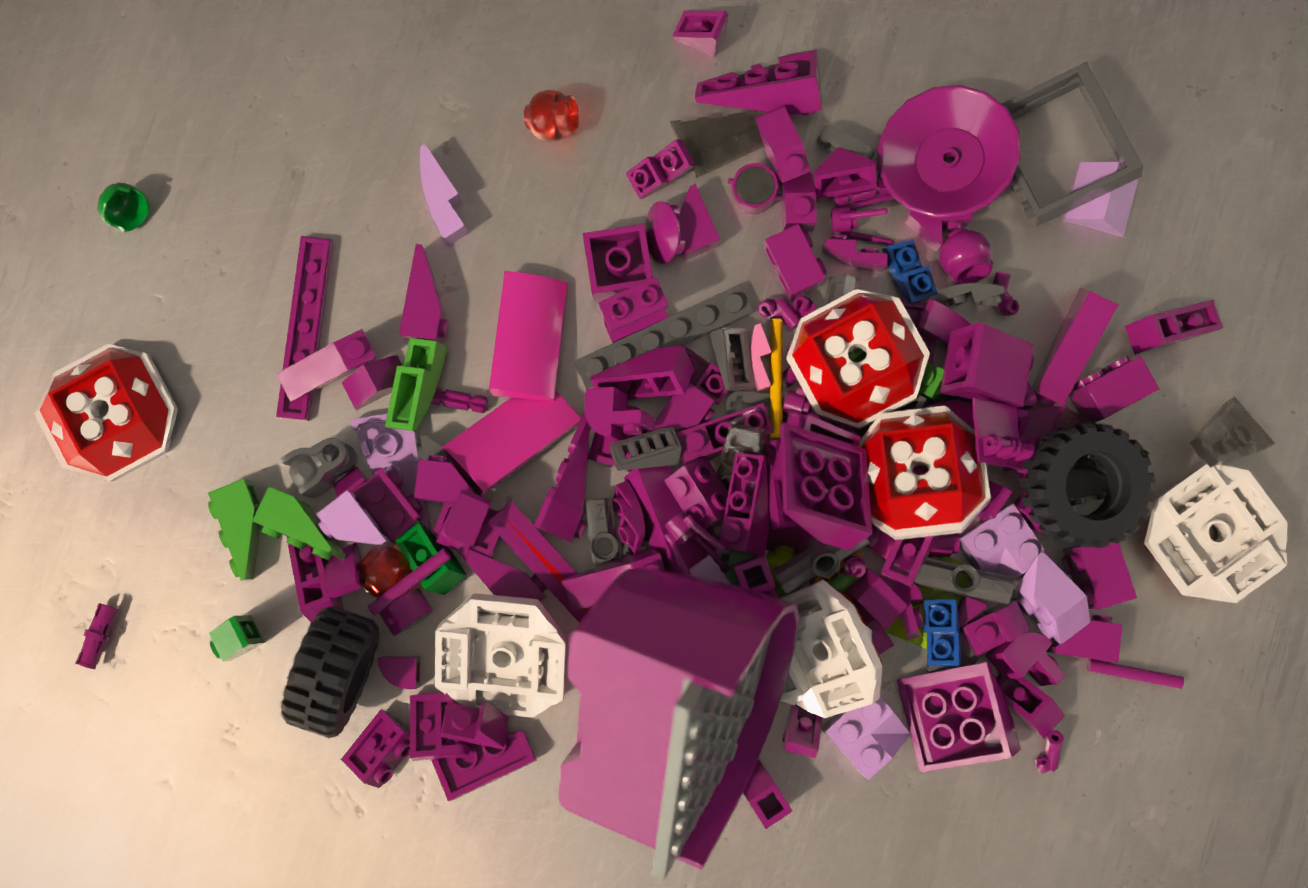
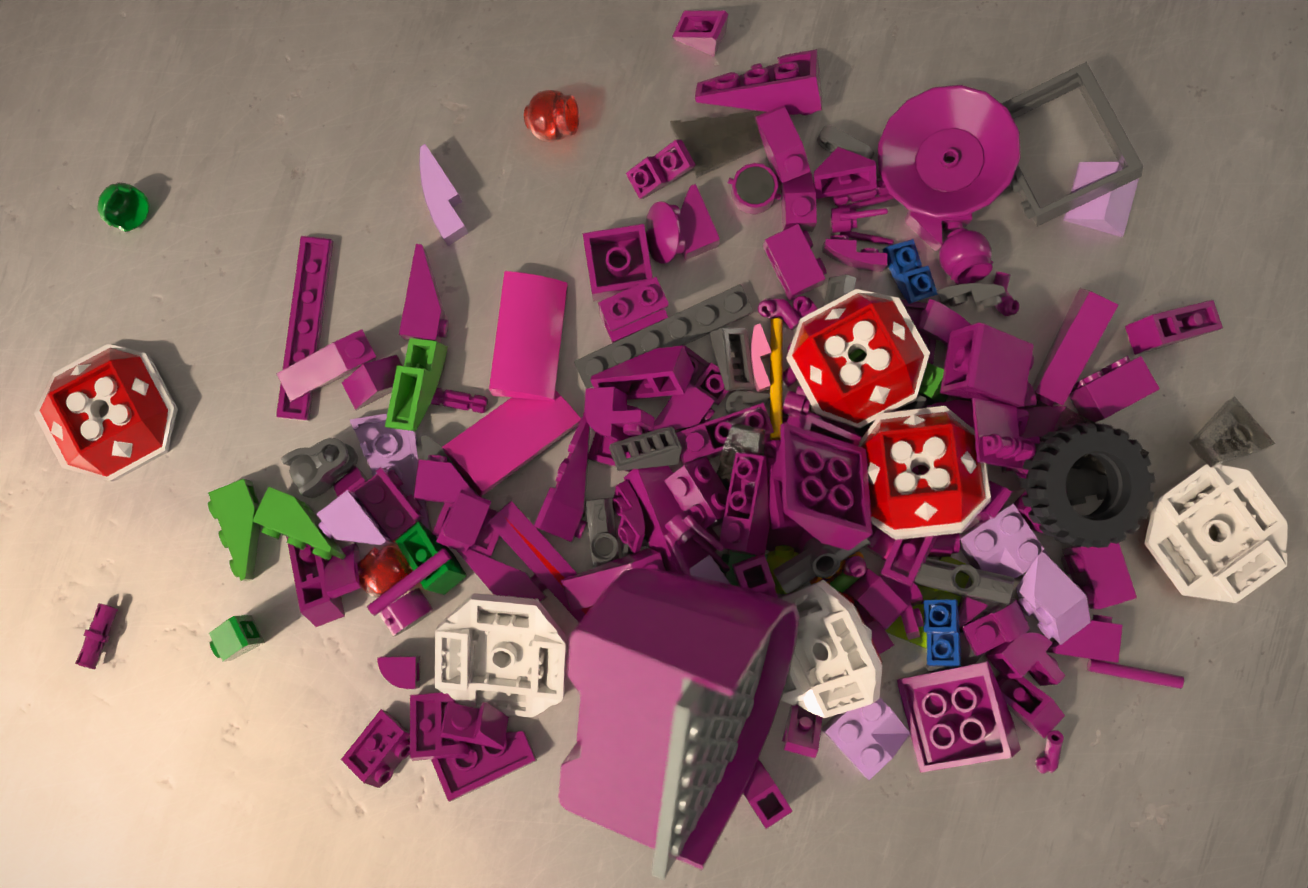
(329, 671): black tyre -> none

